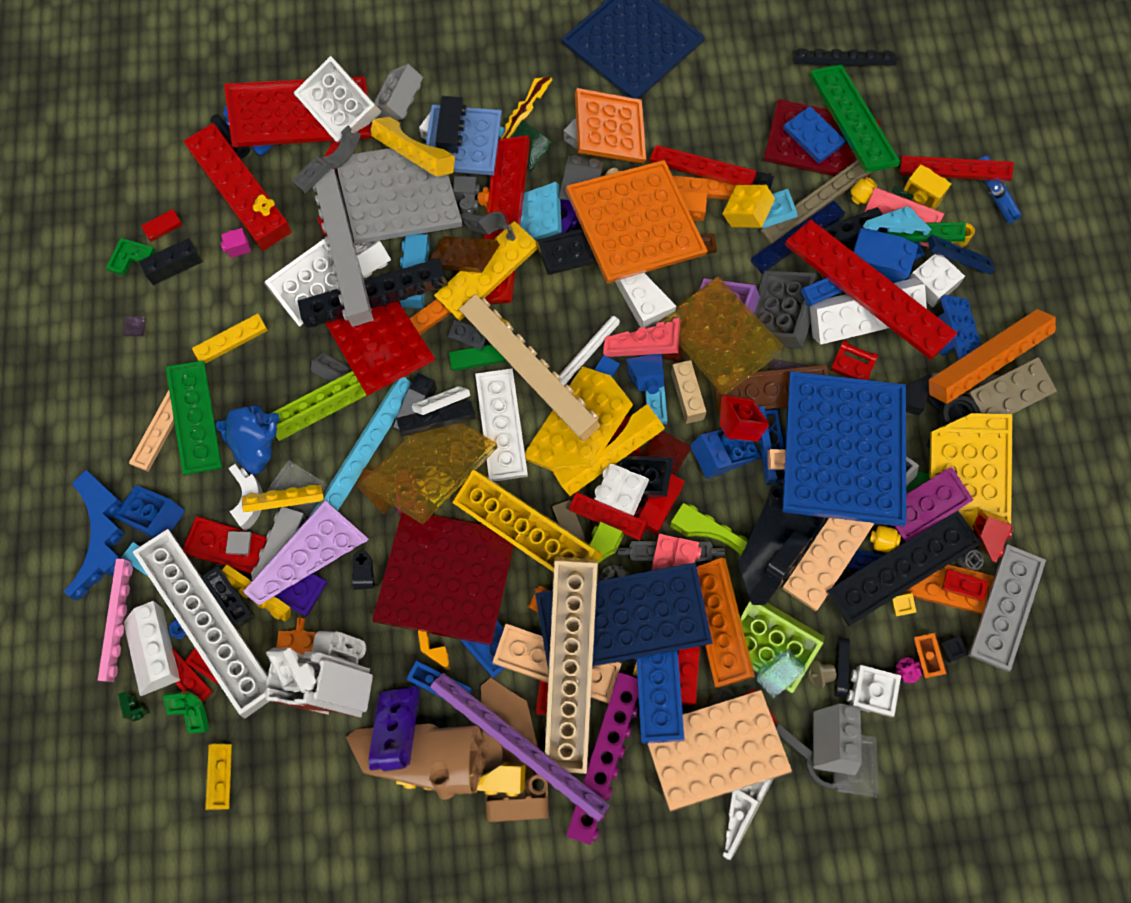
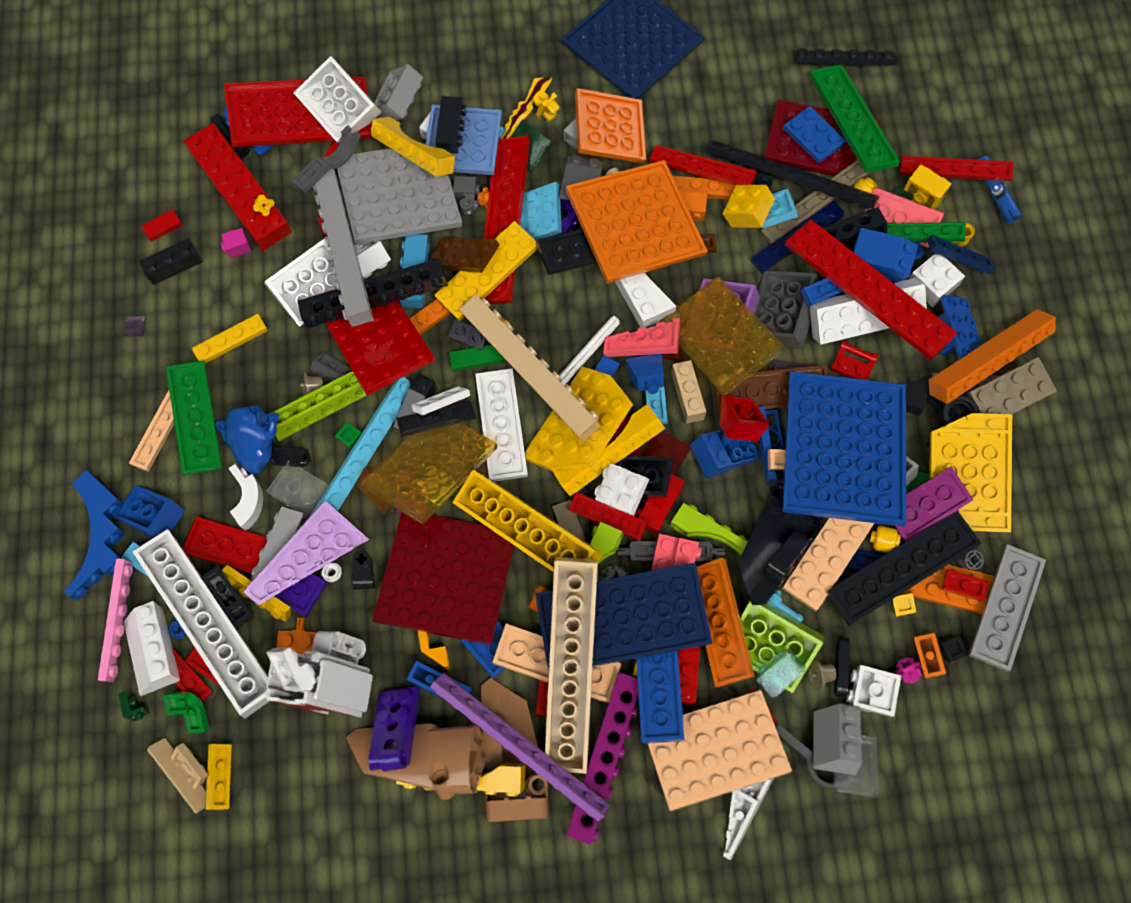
(125, 253): green plate -> none
(182, 771): none -> tan bracket
(238, 543): light grey piece -> none
(282, 498): yellow plate -> none
(297, 456): none -> black hinge
(311, 383): none -> dark tan piece
(331, 566): none -> white plate
(348, 435): none -> green plate
(488, 223): dark grey piece -> none
(547, 106): none -> yellow hips
(776, 601): none -> medium azure piece
(797, 176): none -> black plate
(899, 221): medium azure wing -> none
(992, 532): slope -> none

